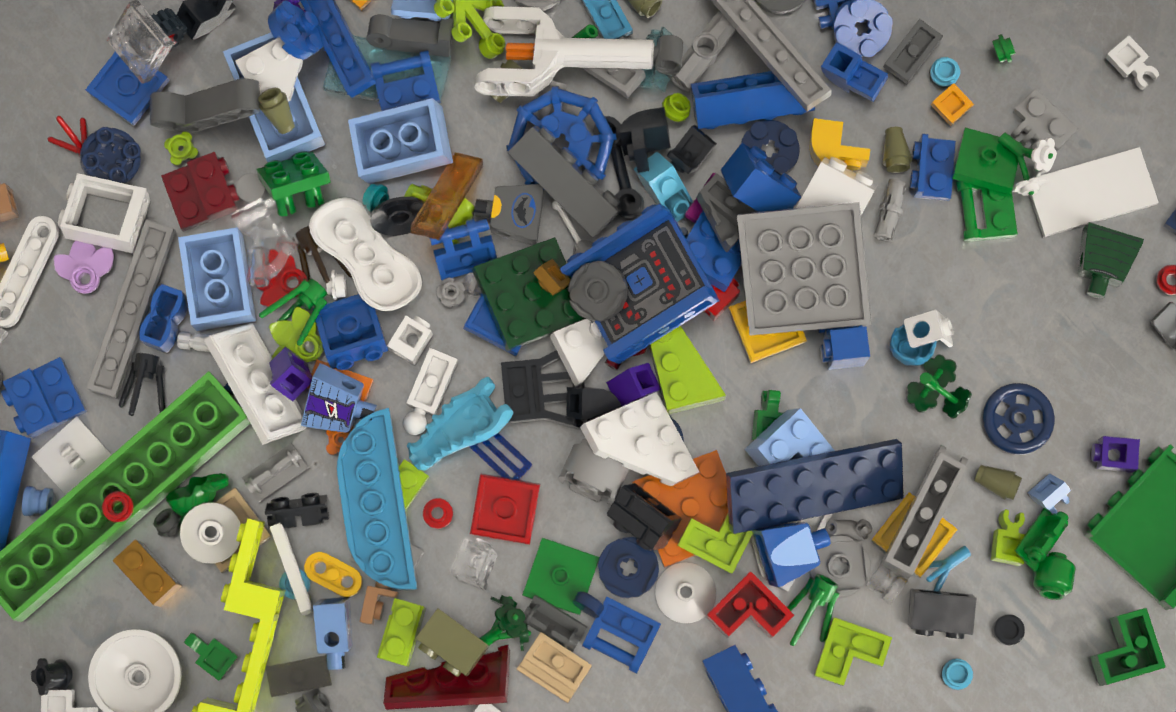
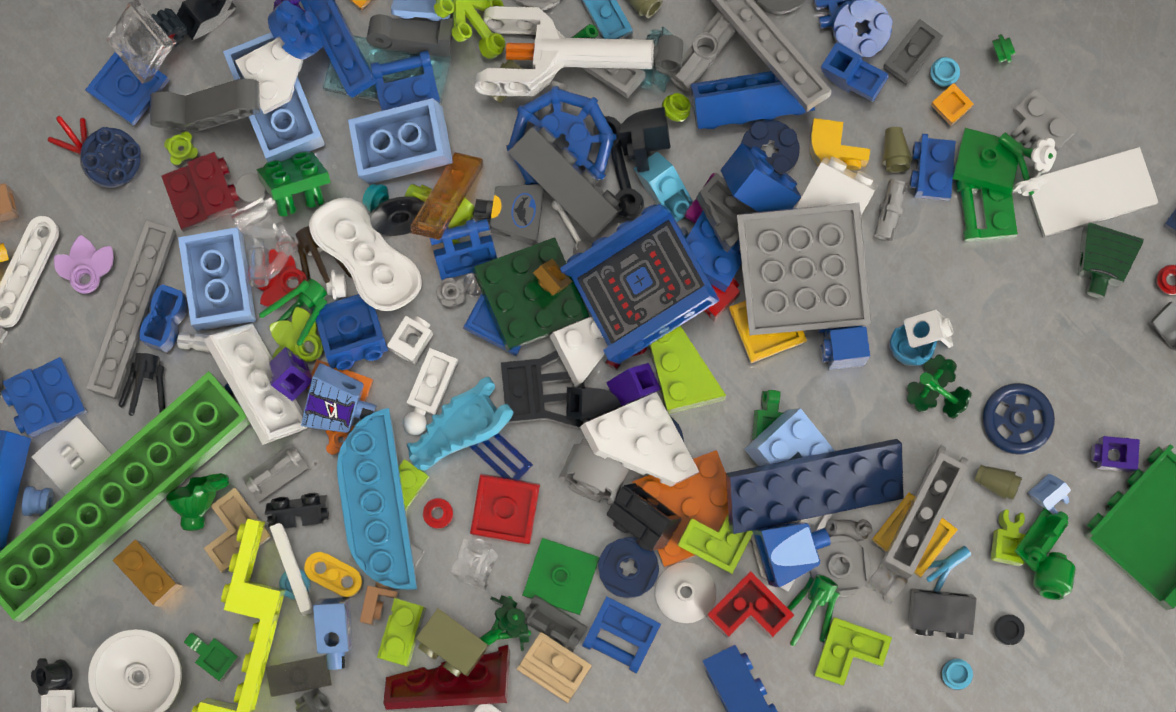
(76, 194): white window -> none
(109, 502): red plate -> none
(167, 522): dark grey plate -> none
(206, 548): white dish -> none
(276, 108): olive cone -> none
(588, 604): dark blue tile -> none
(598, 291): dark grey tile -> none
(691, 150): black bracket -> none
(1130, 58): white plate -> none
(1136, 653): green brick -> none

